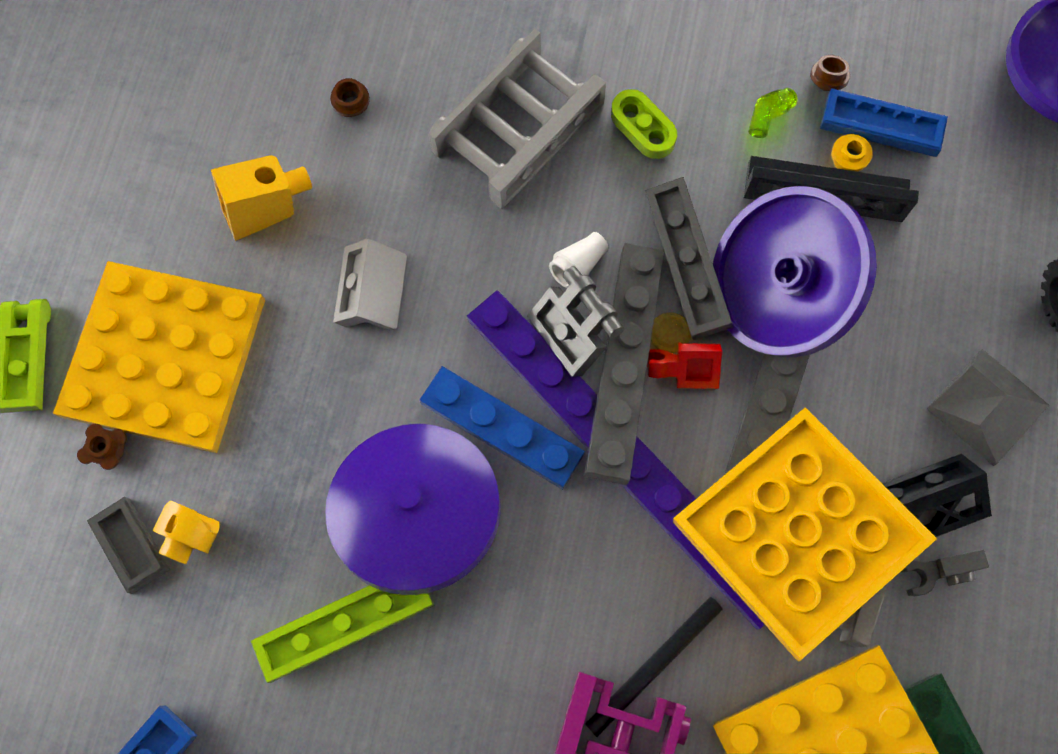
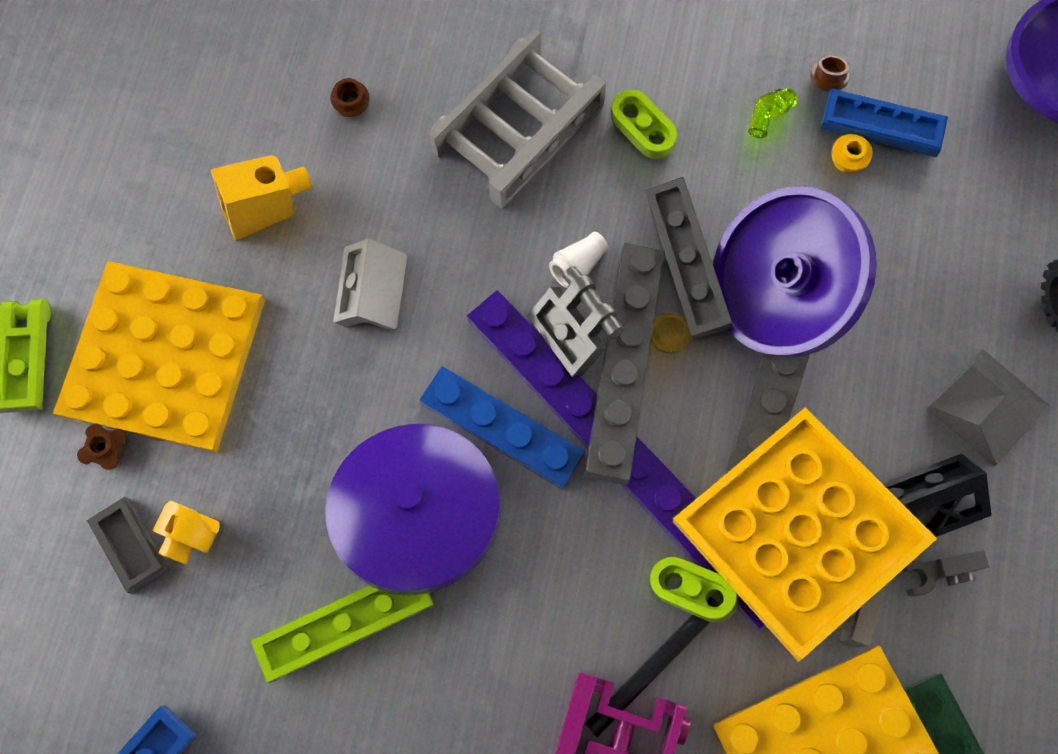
(693, 365): red plate -> none
(695, 589): none -> lime plate
(867, 193): black fence -> none

